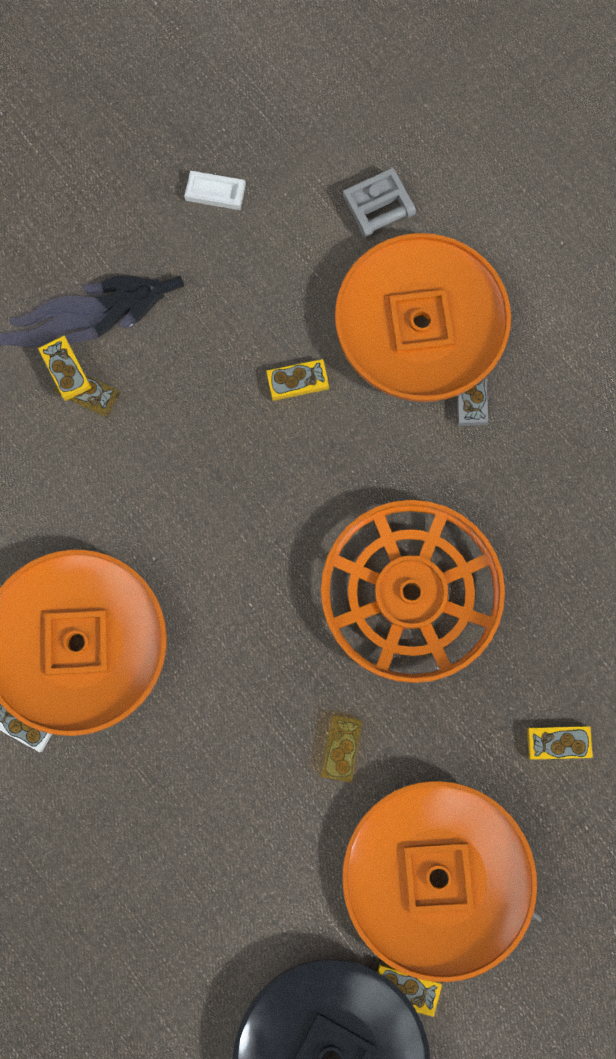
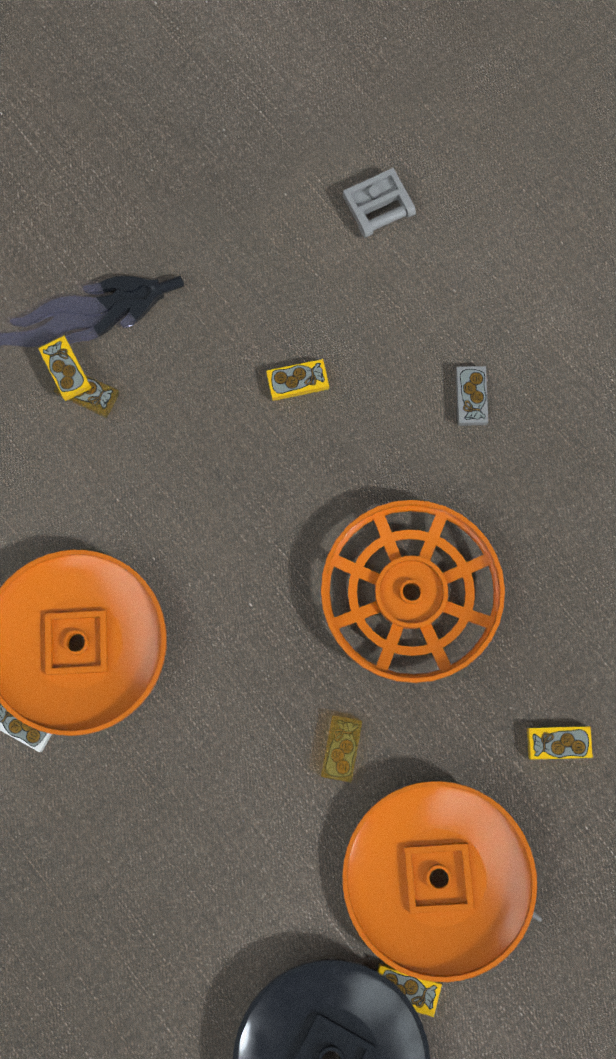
(215, 190): white tile -> none
(428, 279): orange dish -> none

